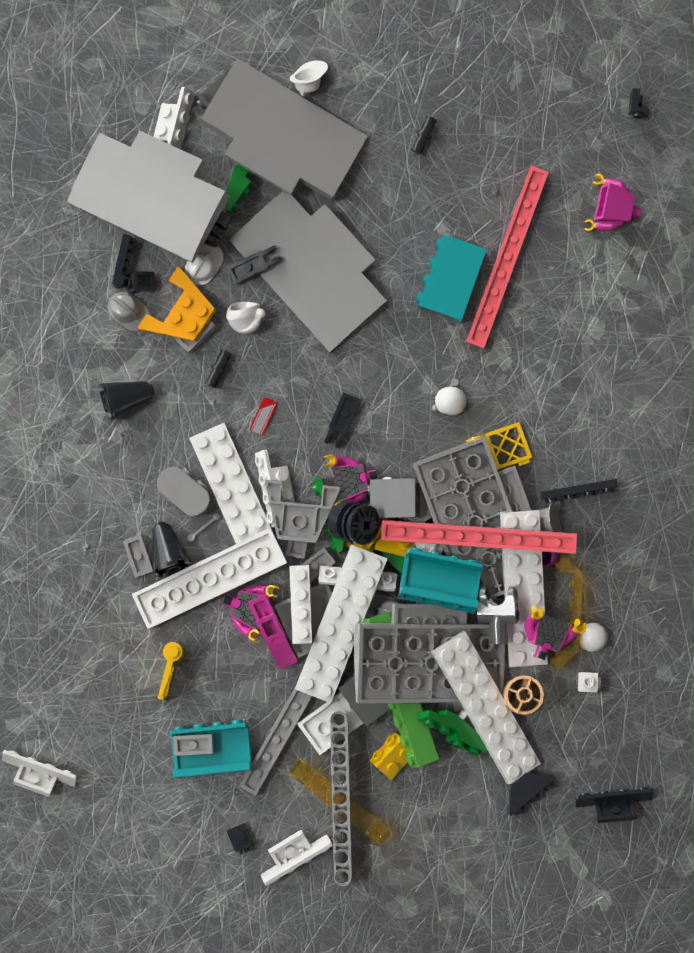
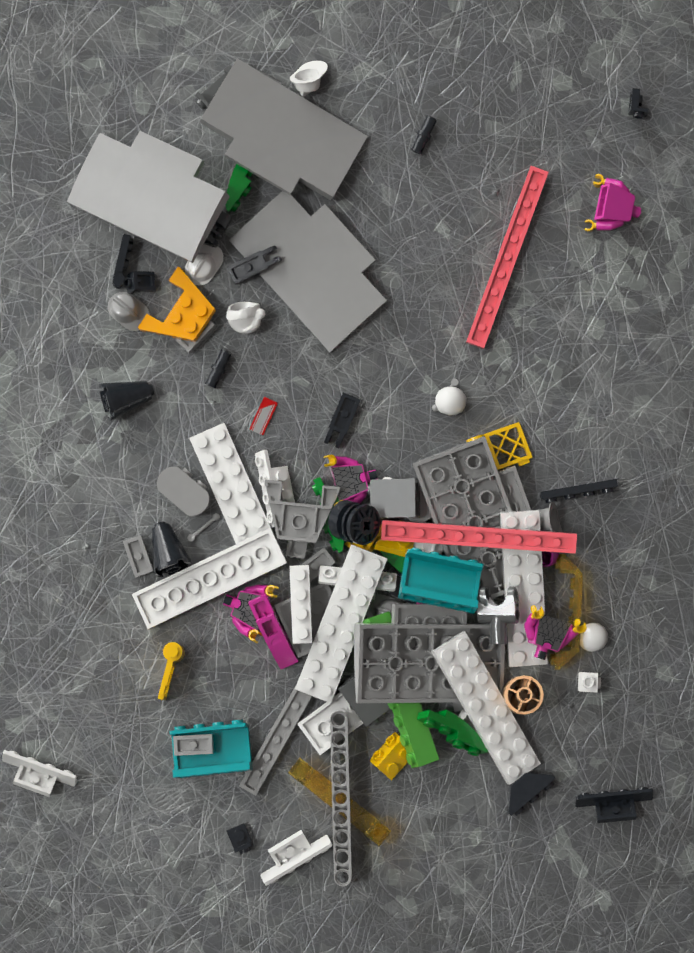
(174, 119): white bracket -> none
(451, 277): teal panel -> none

